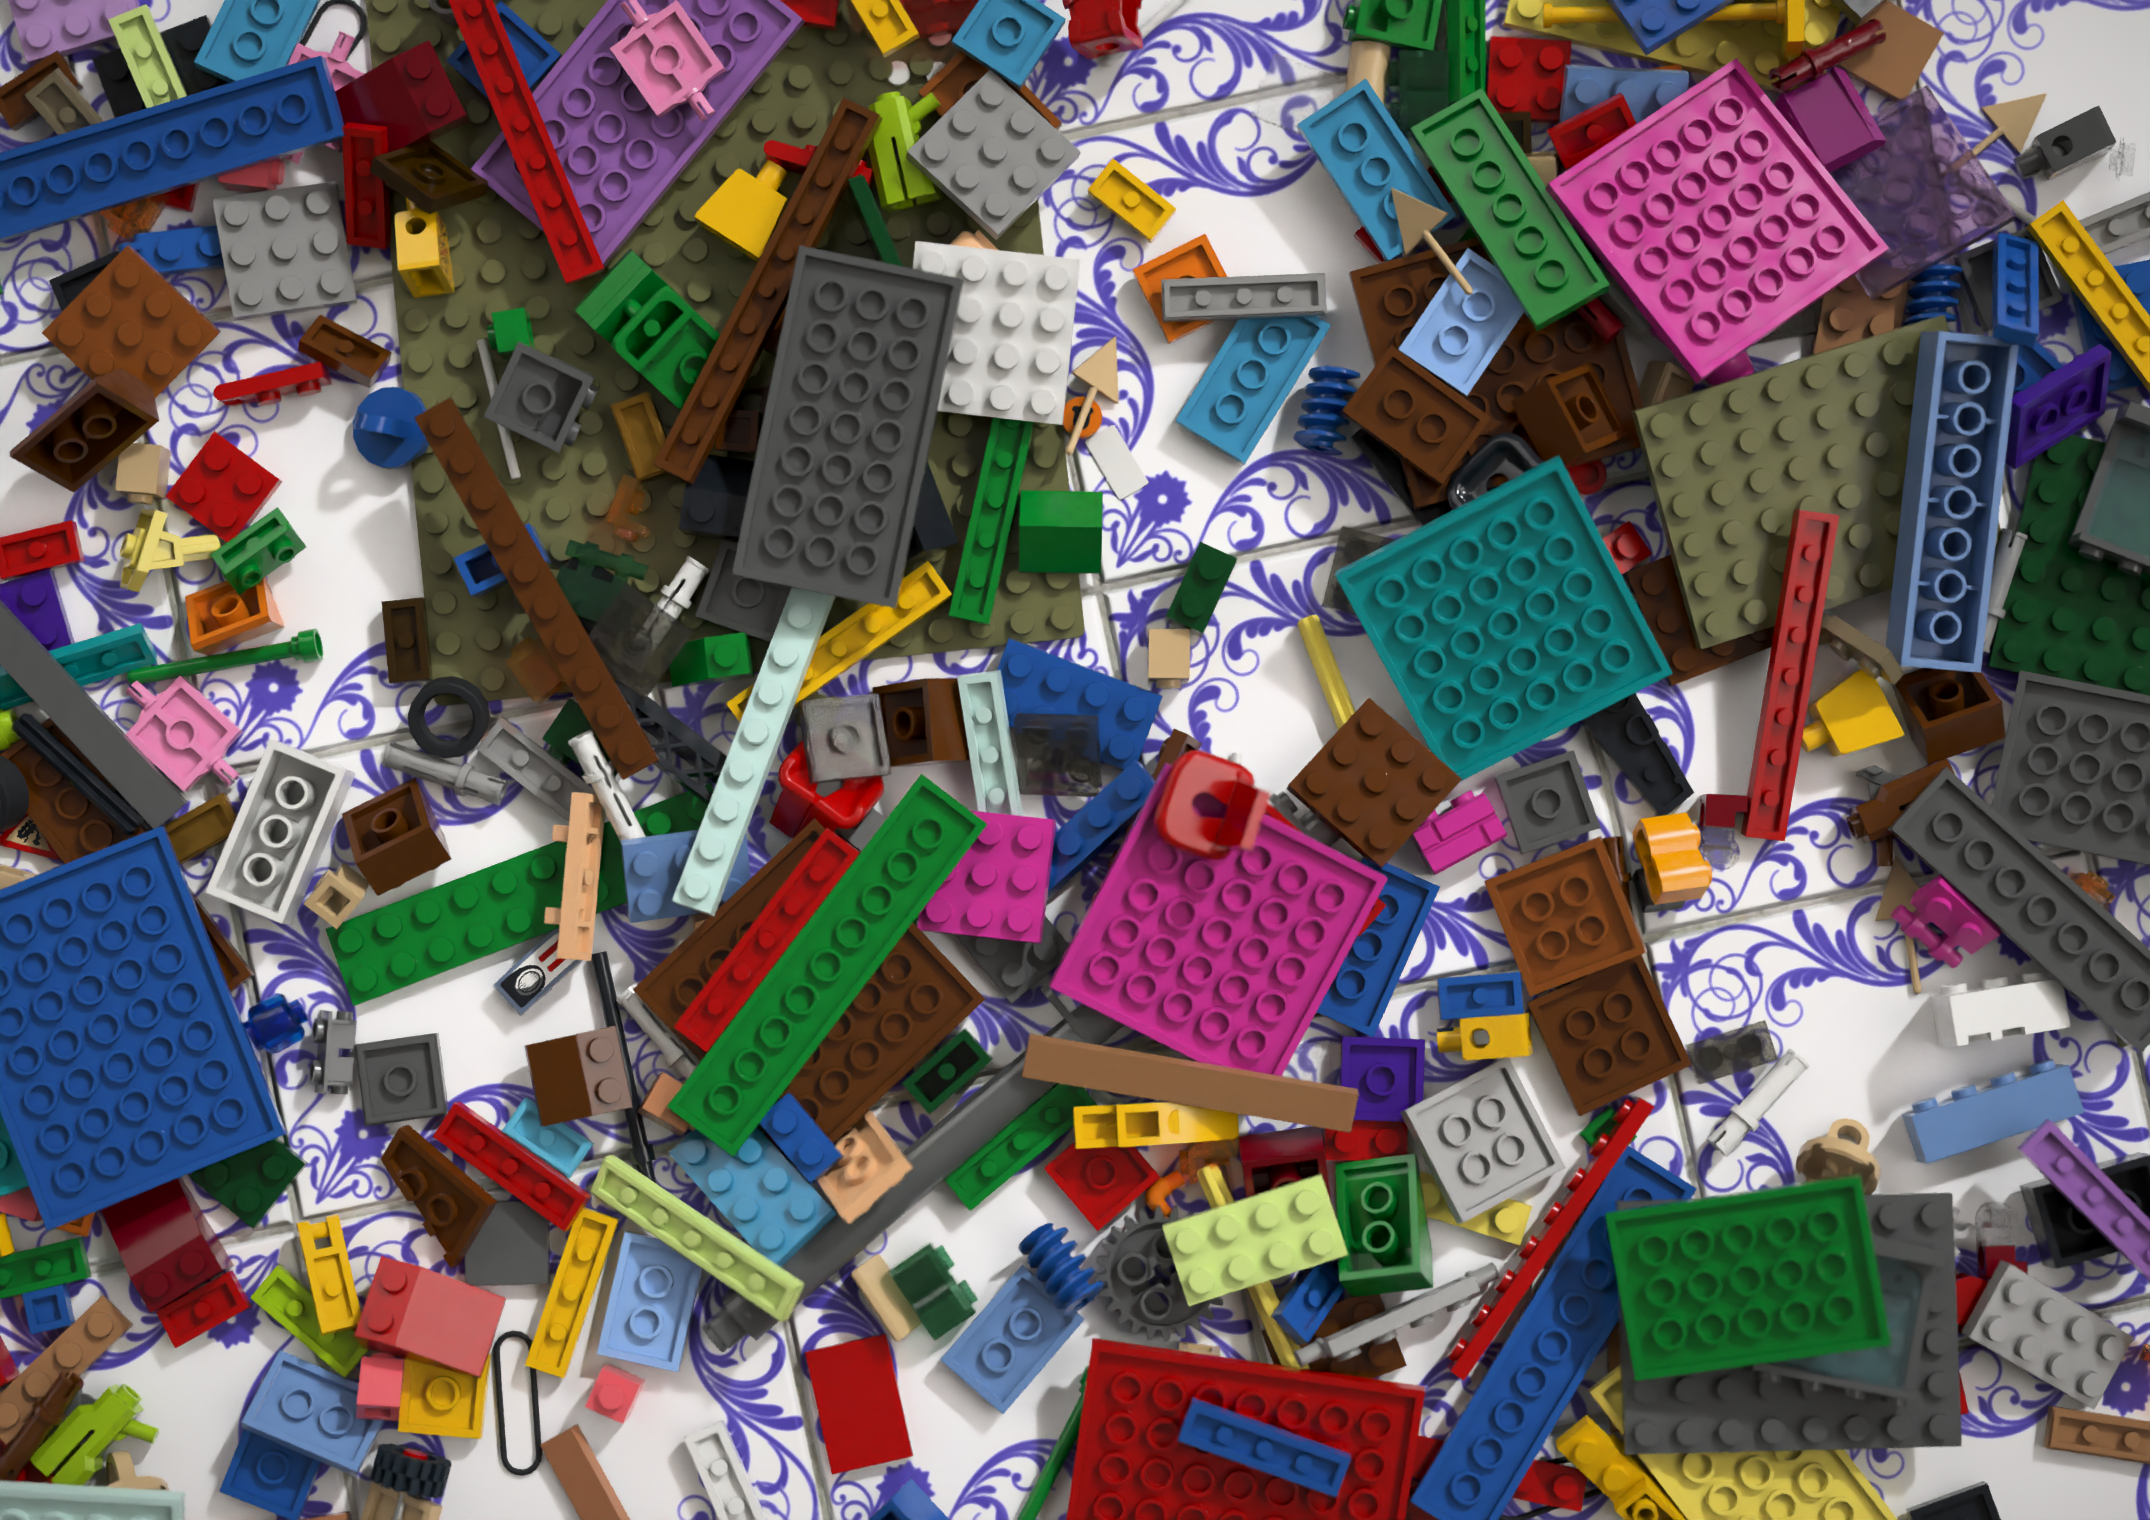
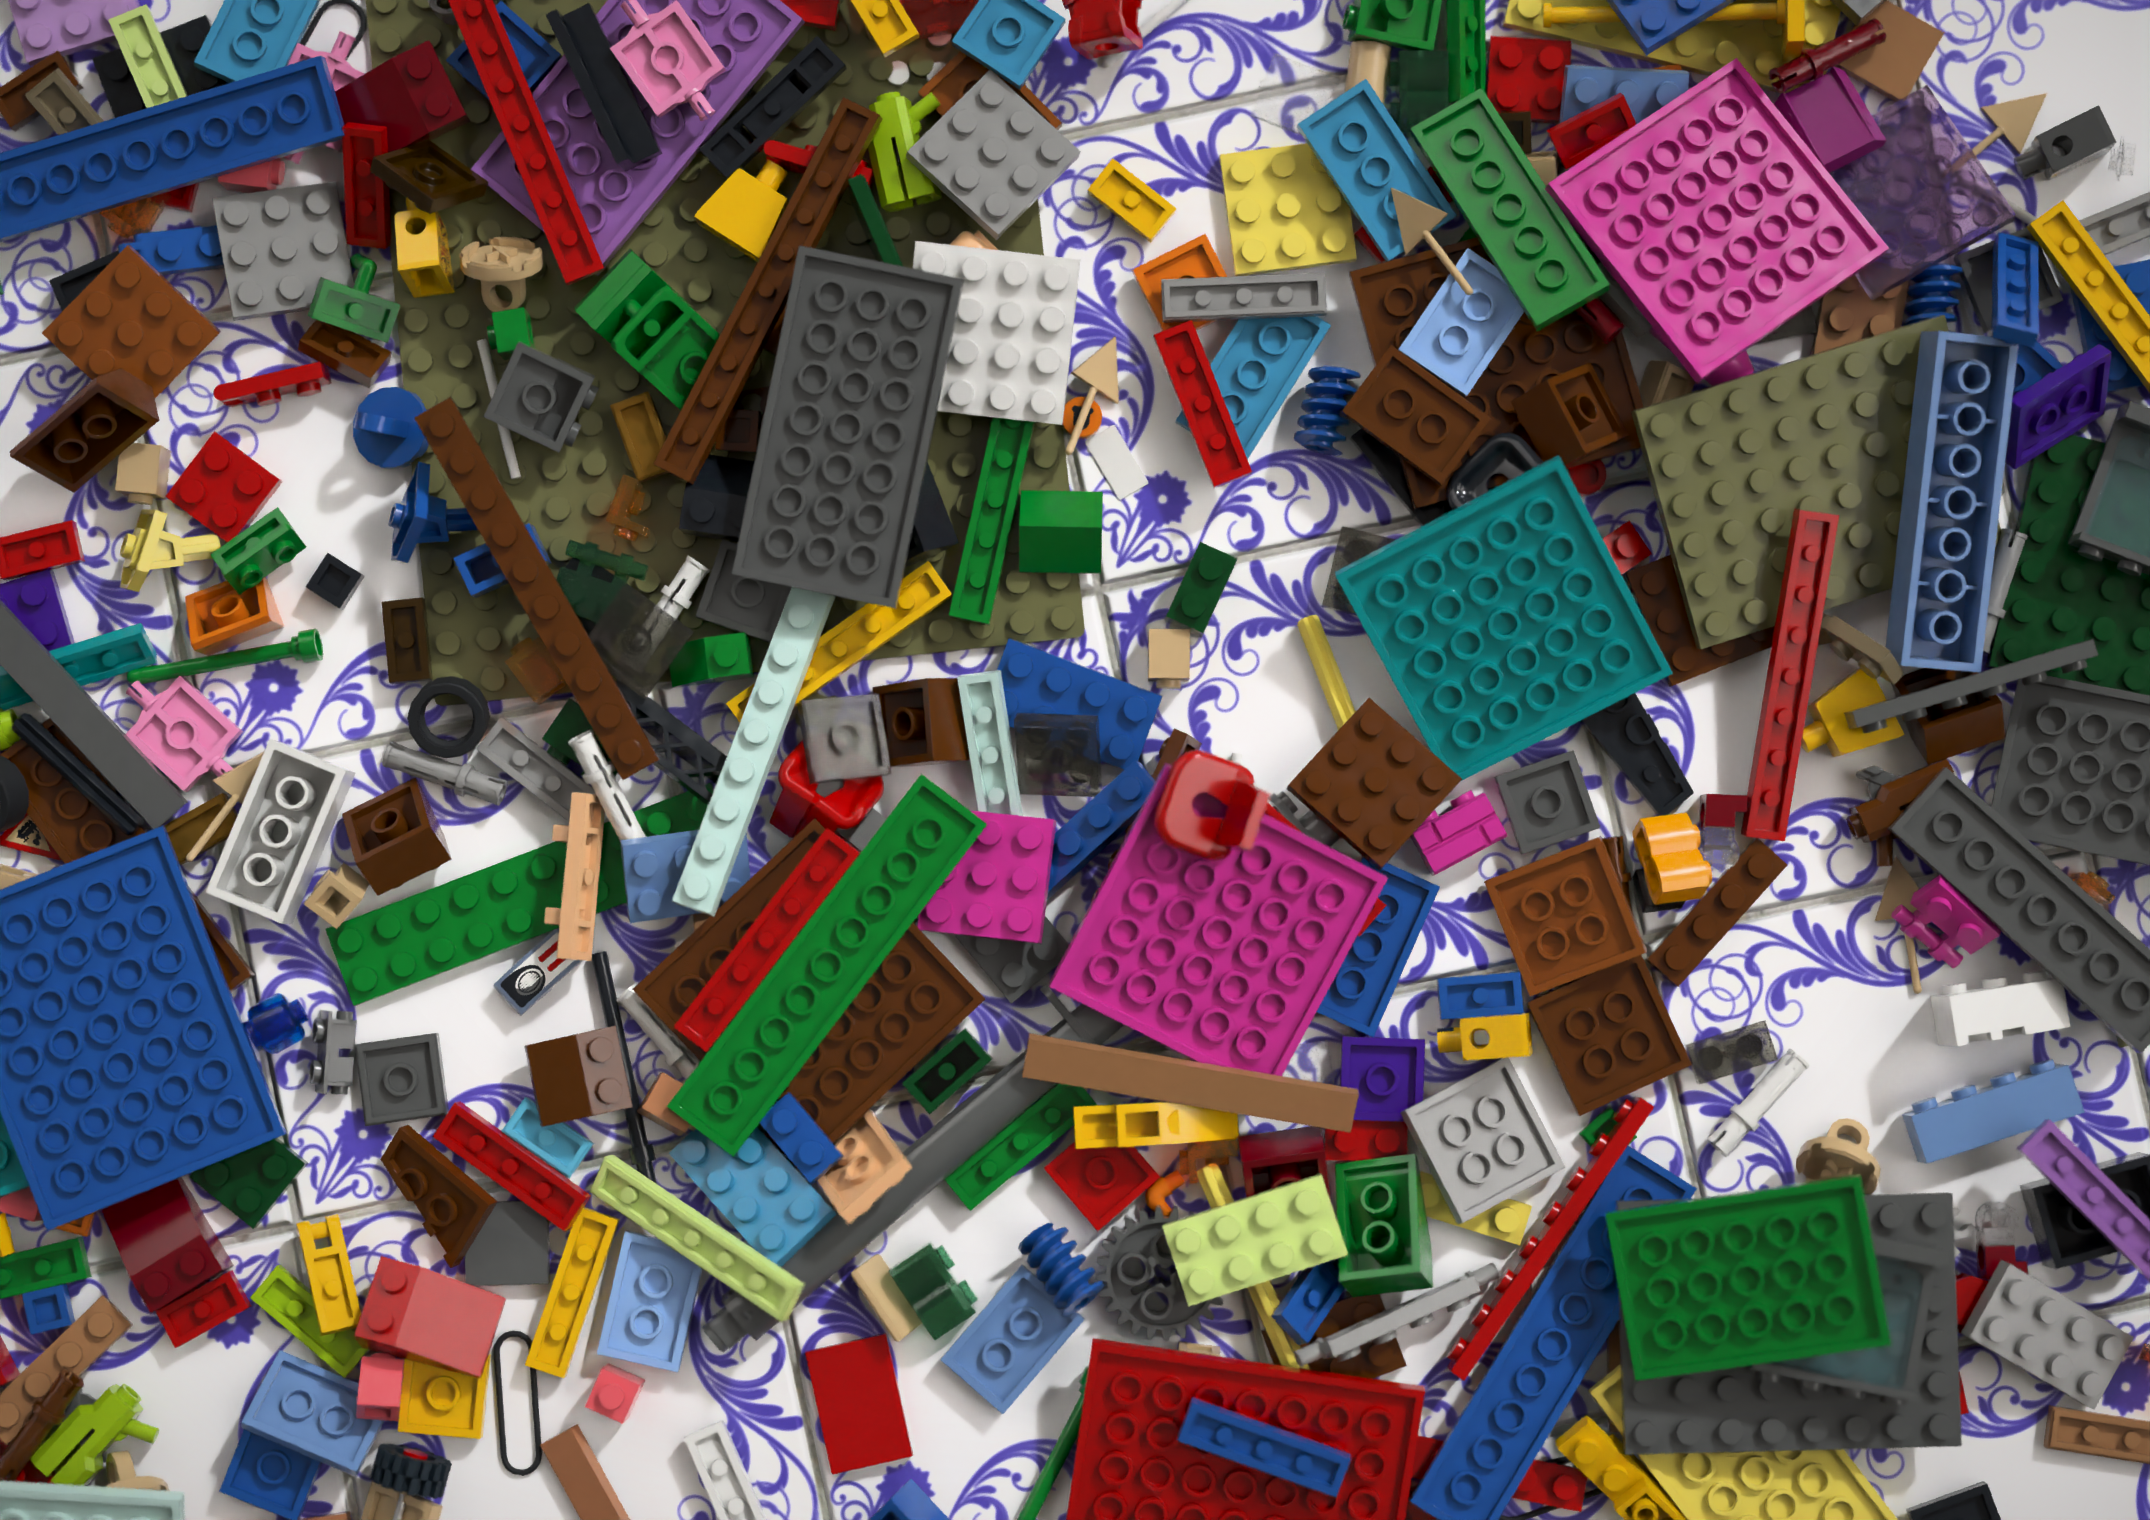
(236, 783): none -> tan piece
(335, 581): none -> black plate
(354, 306): none -> green plate
(423, 517): none -> blue piece
(503, 263): none -> tan tile
(604, 86): none -> black fence
(773, 108): none -> black hinge
(1202, 404): none -> red plate
(1284, 211): none -> light yellow plate
(1716, 912): none -> reddish brown plate
(1988, 682): none -> dark grey plate

